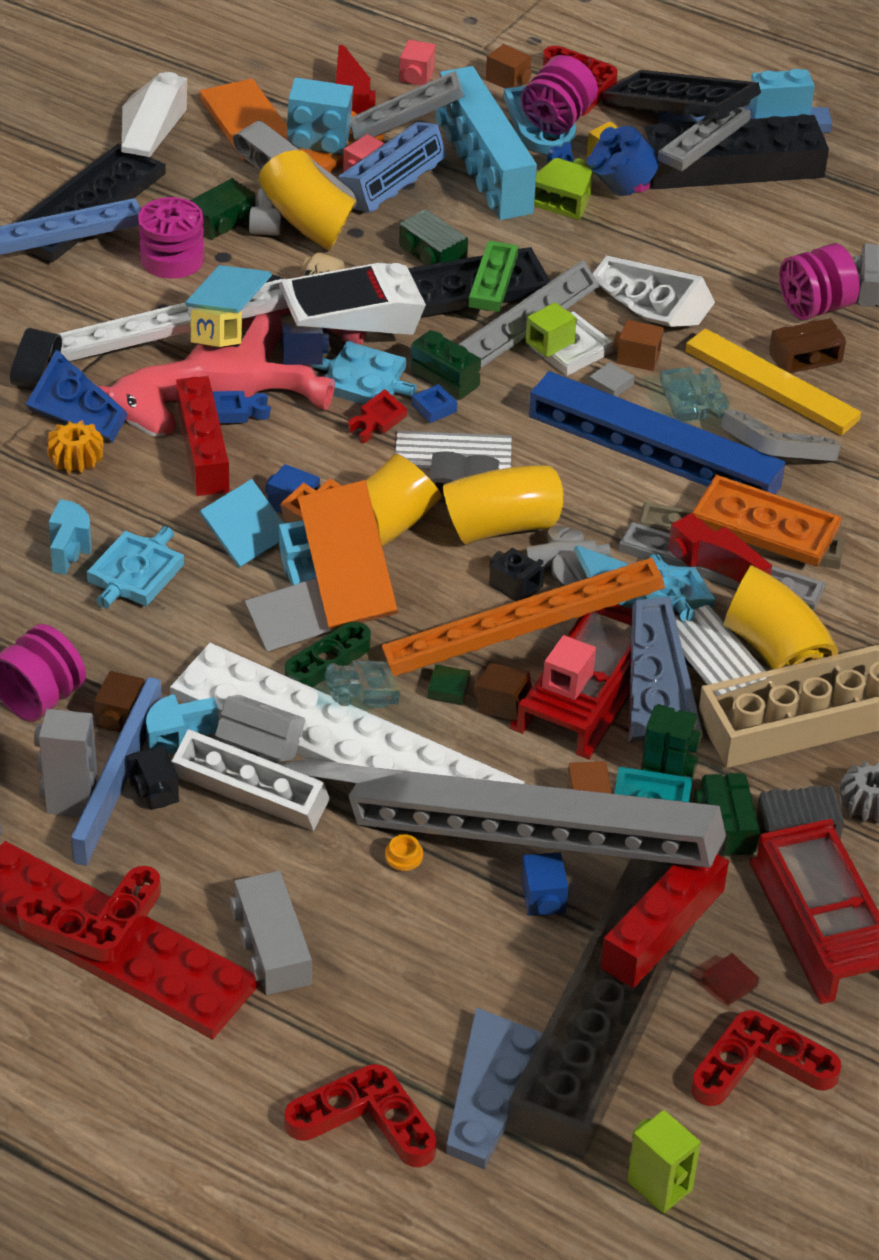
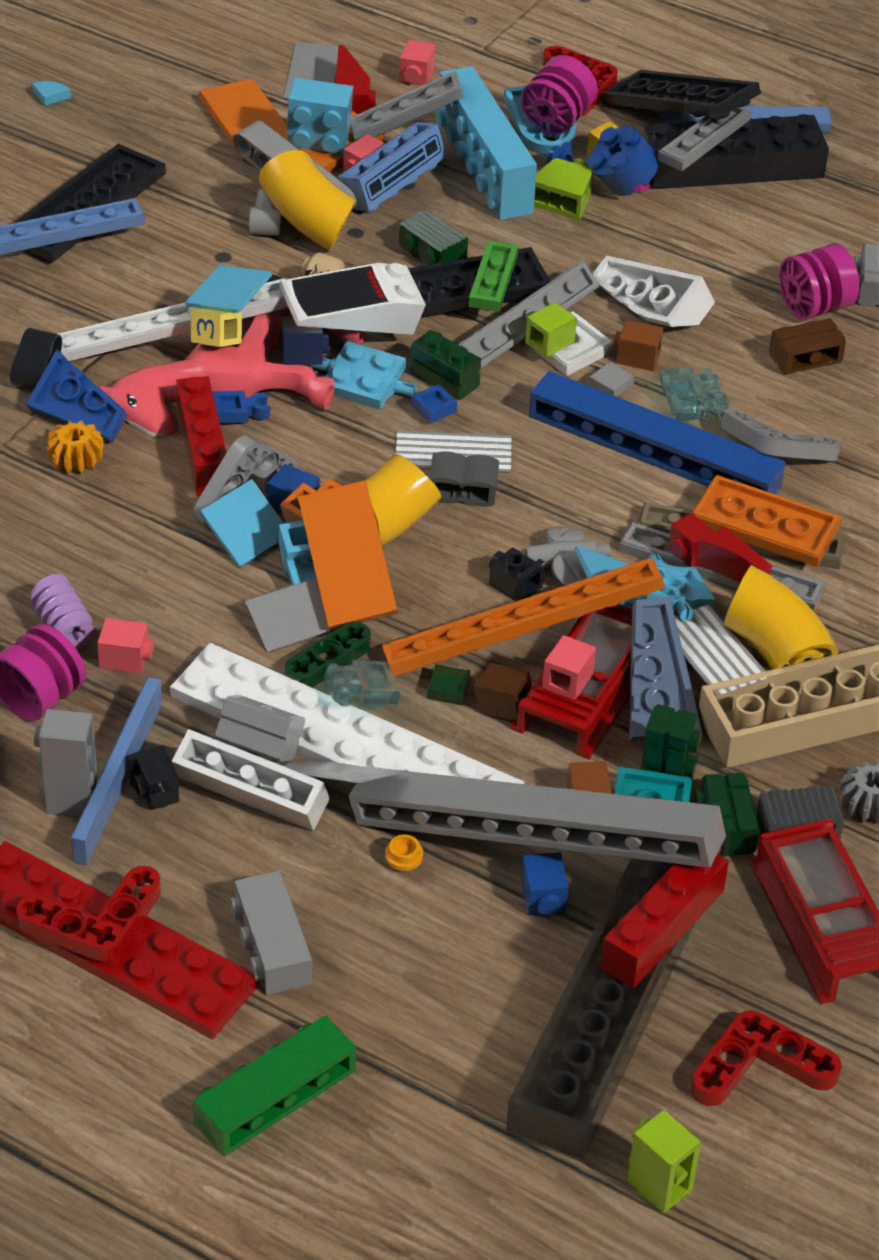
(51, 92): none -> medium azure tile
(62, 609): none -> lavender piece
(68, 535): medium azure brick -> none
(116, 700): reddish brown brick -> none
(124, 645): none -> coral brick
(135, 568): medium azure plate -> none
(153, 113): white wedge -> none
(169, 721): medium azure brick -> none
(171, 237): dark pink wheel -> none
(225, 207): dark green brick -> none
(239, 467): none -> light grey beam
(274, 1085): none -> green brick
(312, 63): none -> light grey sticker
(375, 1102): red beam -> none
(378, 413): red plate -> none
(491, 1070): sand blue wing -> none
(504, 501): yellow brick -> none
(508, 67): dark orange brick -> none
(730, 979): clear red tile -> none
(773, 382): yellow tile -> none
(782, 93): medium azure brick -> none

